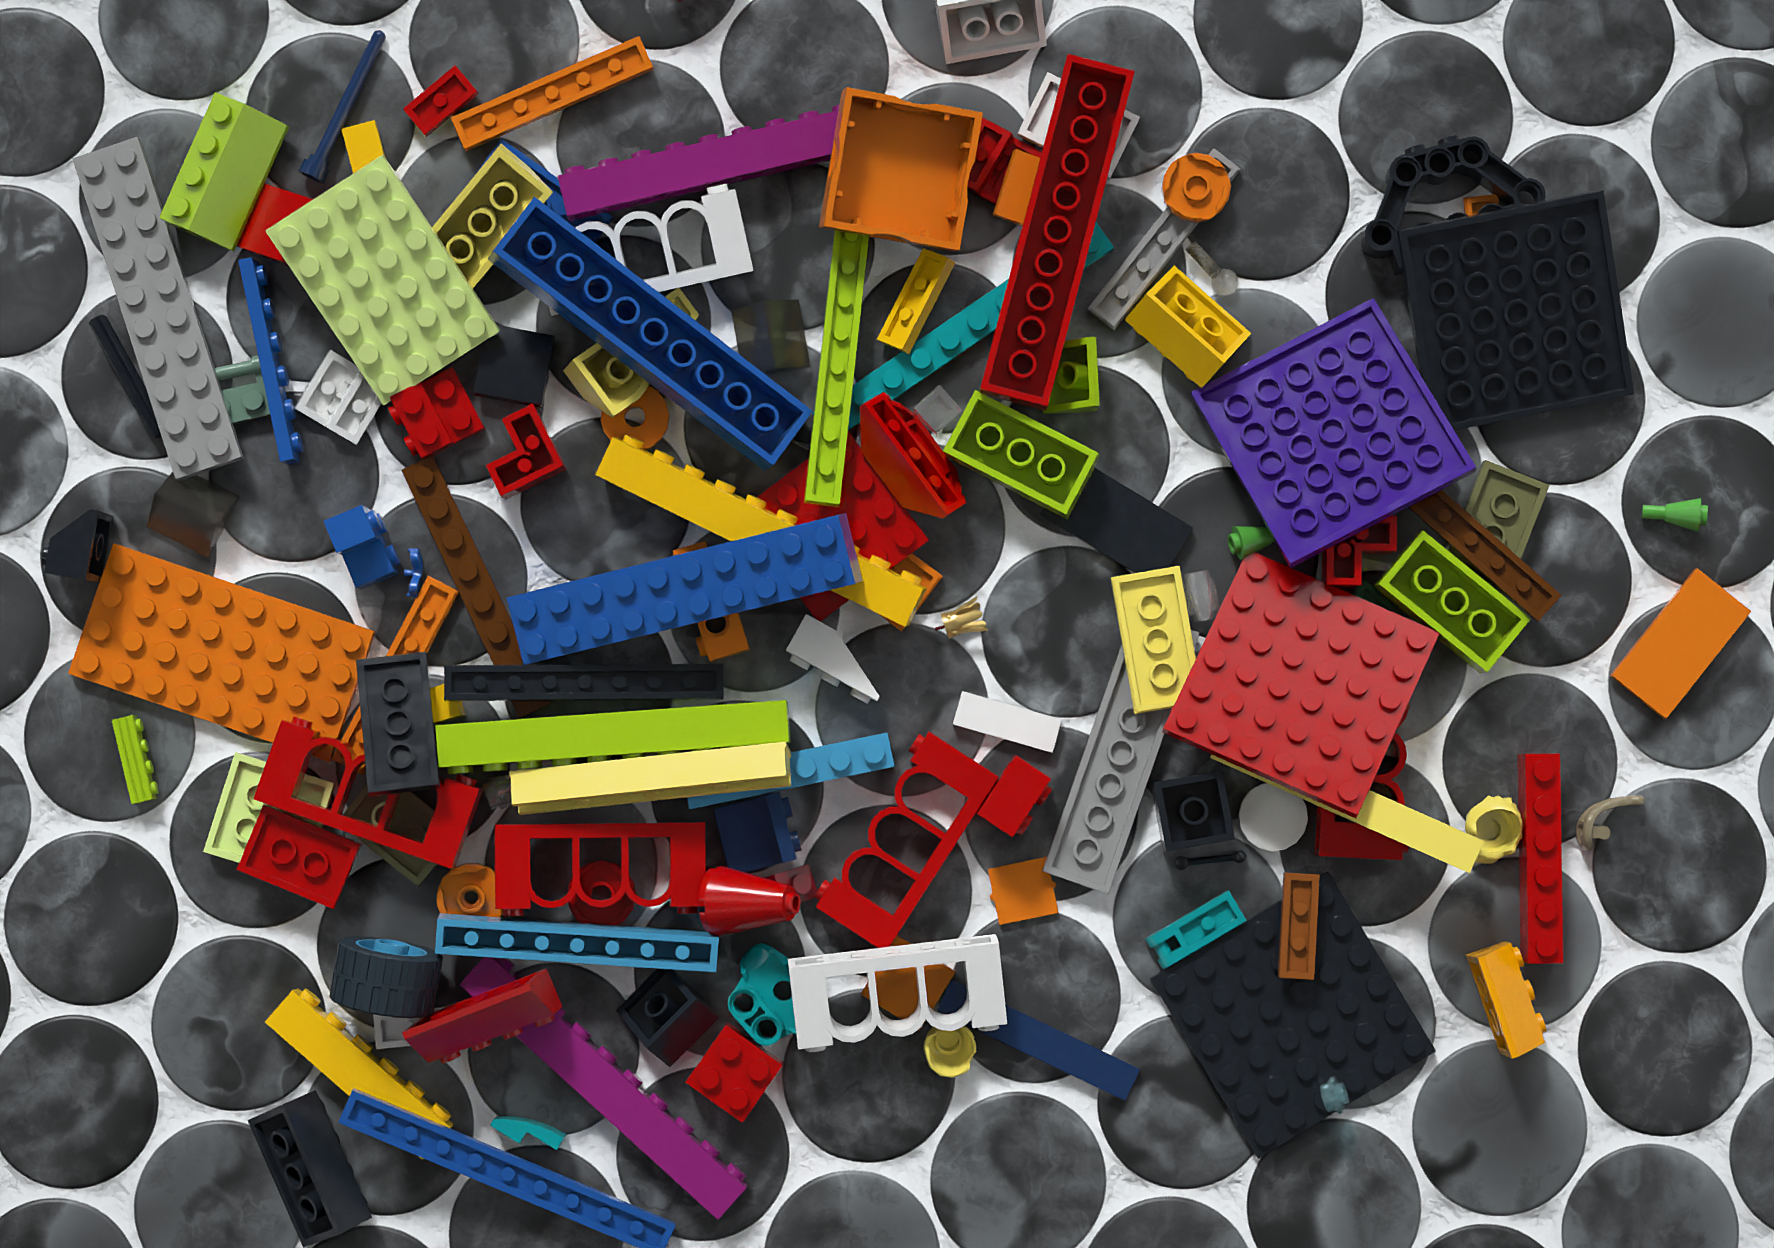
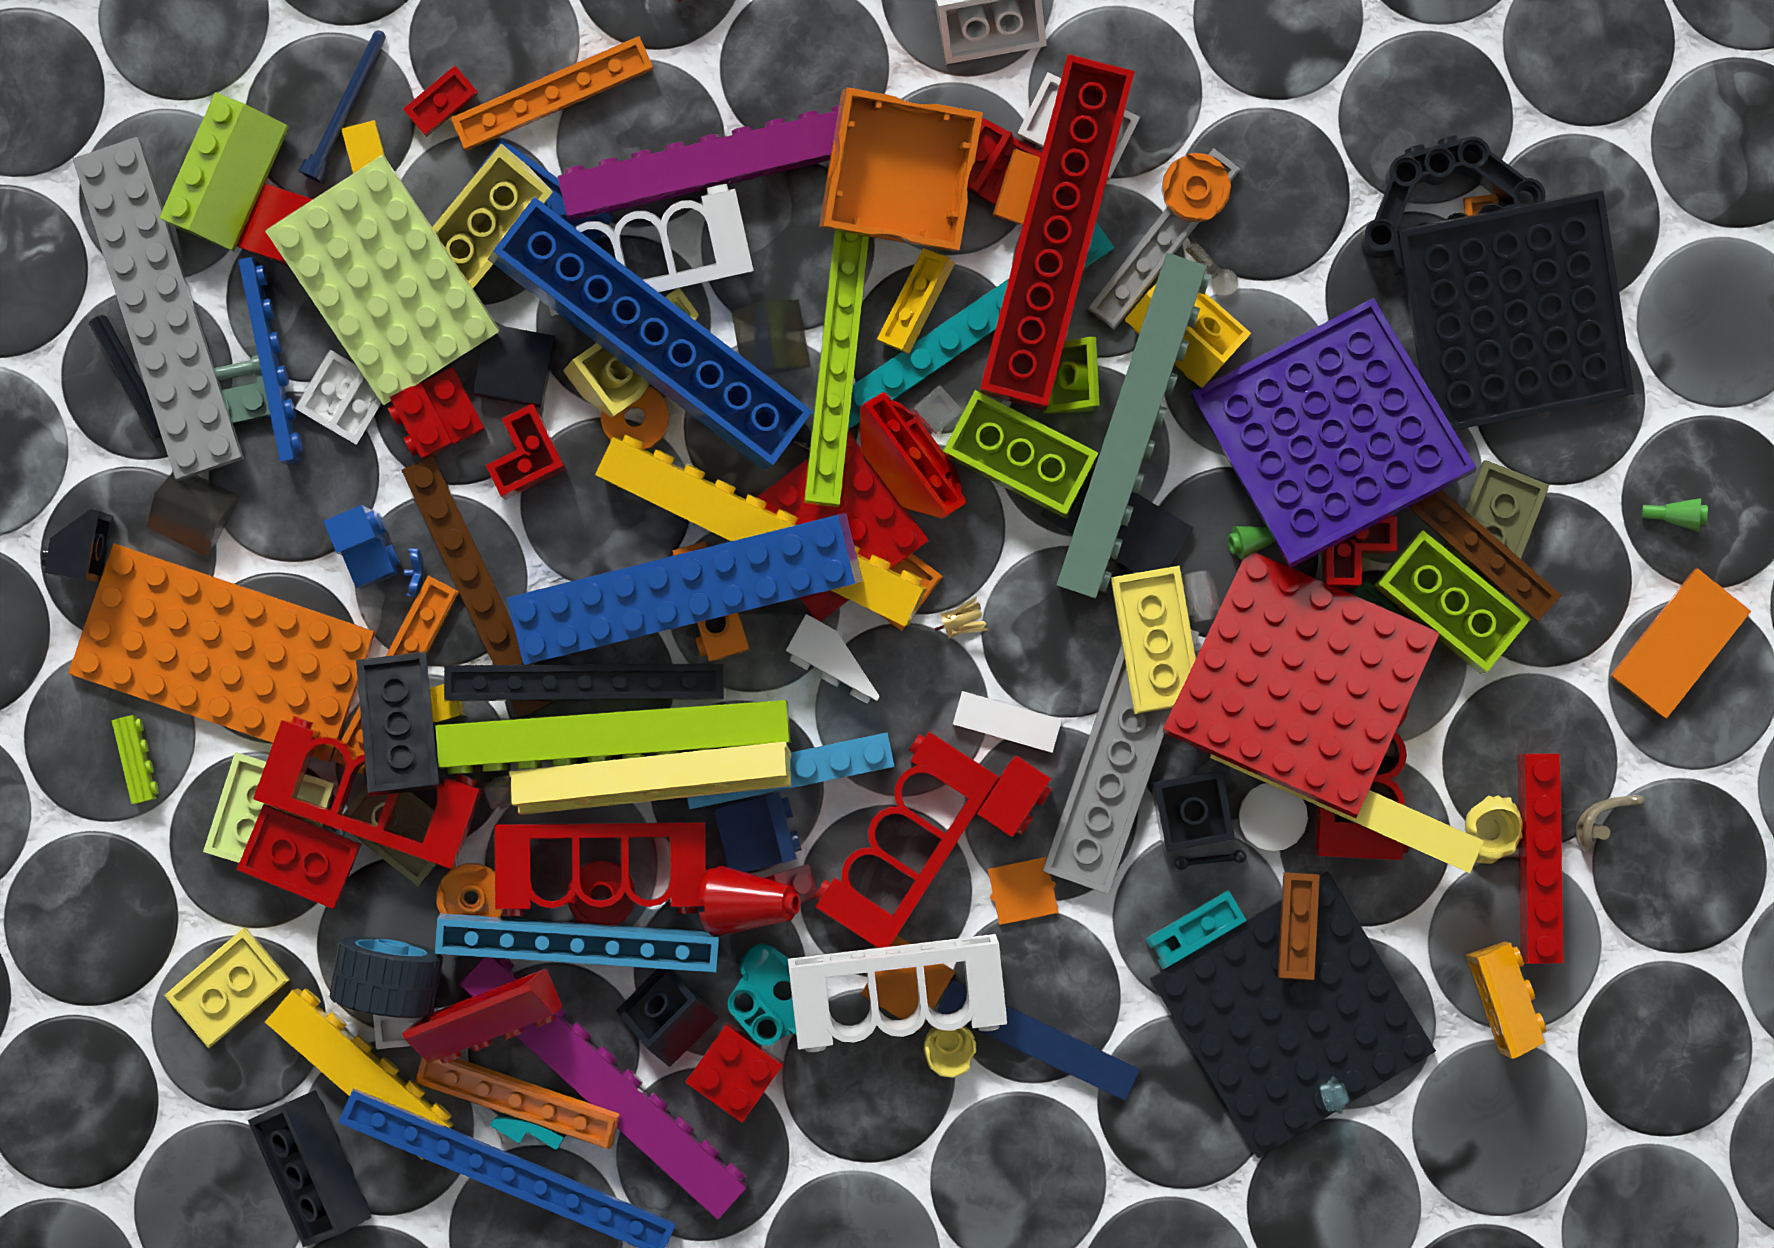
(227, 987): none -> light yellow tile
(521, 1100): none -> orange tile
(1132, 424): none -> sand green brick

